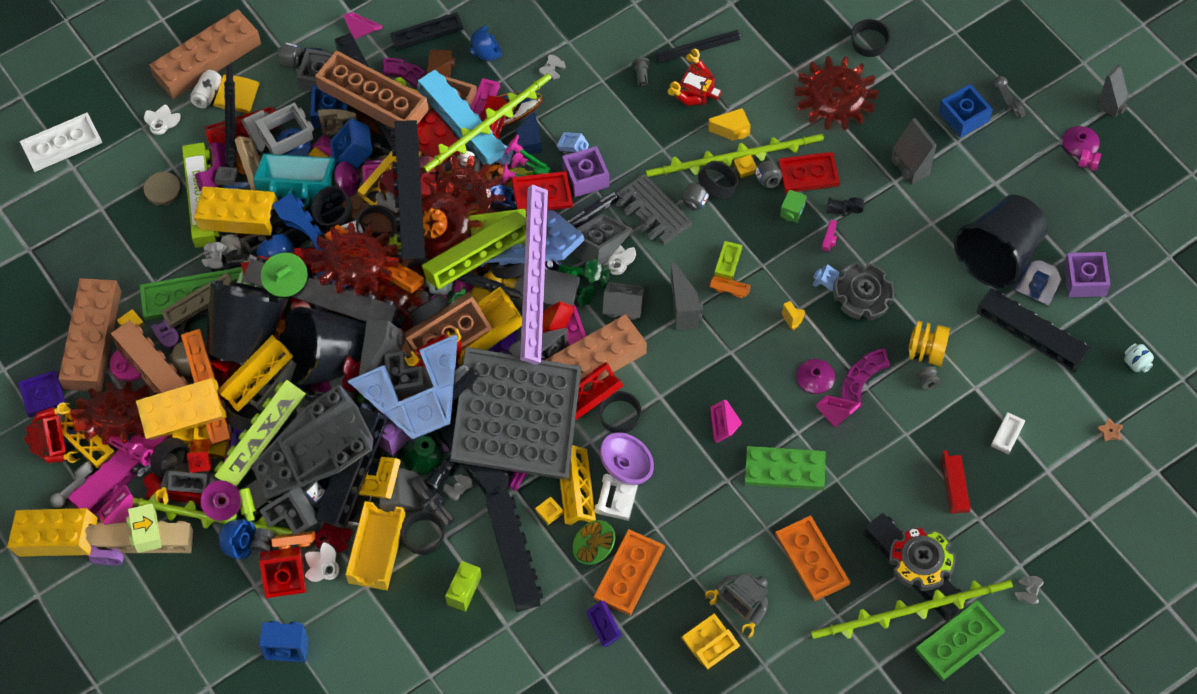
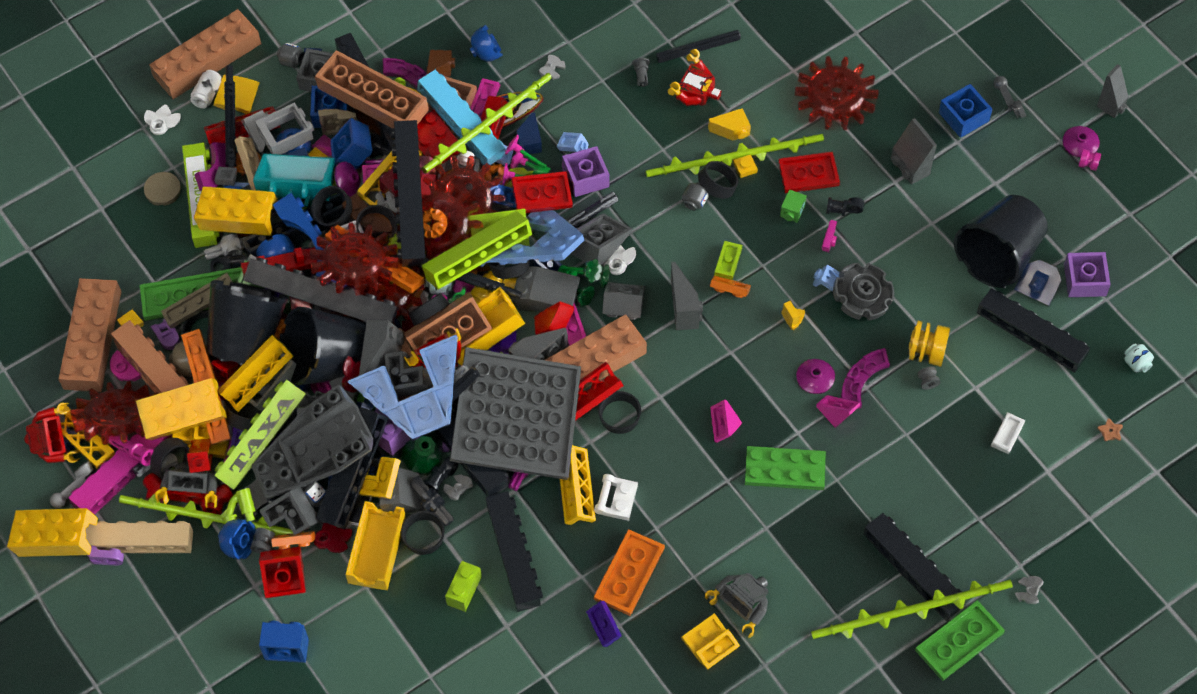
(41, 392): dark purple plate -> none
(61, 142): white plate -> none
(117, 507): dark pink slope -> none
(144, 528): yellowish green brick -> none
(211, 500): magenta dish -> none
(216, 255): light grey piece -> none
(284, 274): bright green shield -> none
(320, 562): white plate -> none
(360, 26): dark pink slope -> none
(426, 31): black plate -> none
(534, 275): lavender plate -> none
(549, 510): yellow plate -> none
(593, 542): shield -> none
(626, 458): medium lavender dish -> none
(654, 209): dark grey hinge -> none
(768, 174): dark grey head -> none
(812, 558): orange plate -> none
(873, 25): black tyre -> none
(909, 561): dark grey piece -> none
(955, 483): red panel -> none

